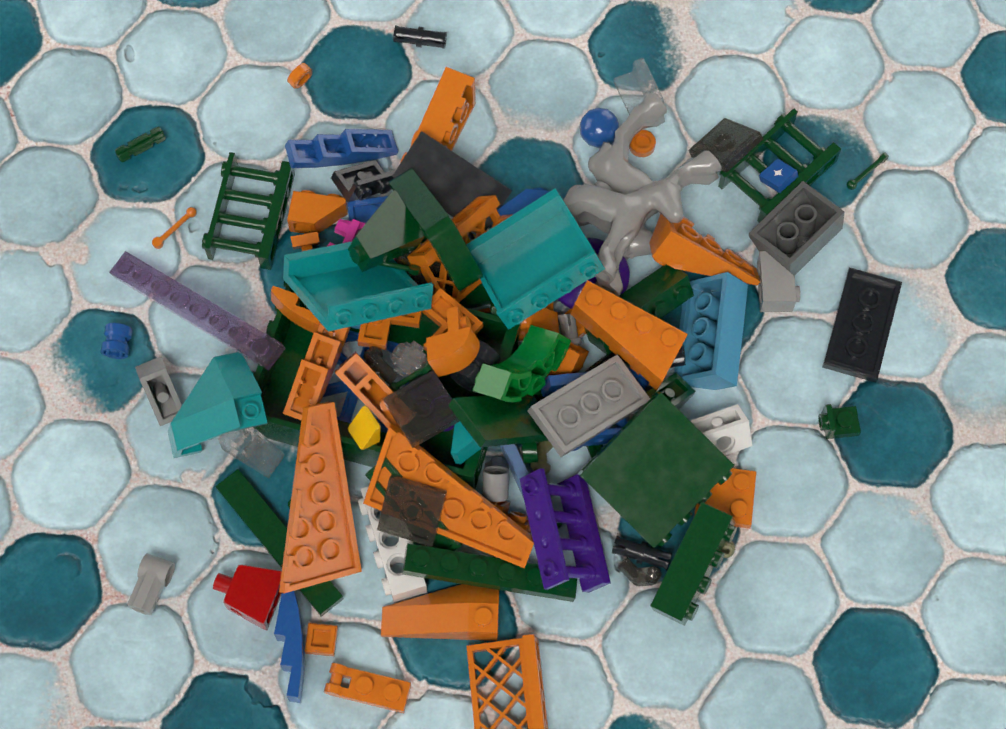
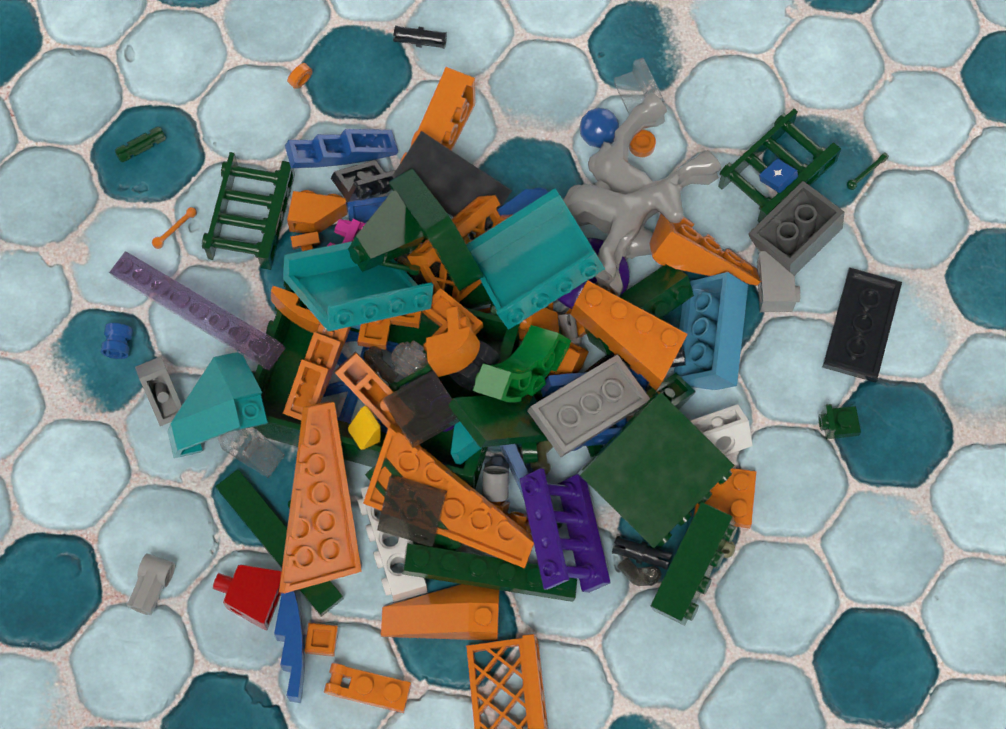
(728, 143): clear smoke tile -> none

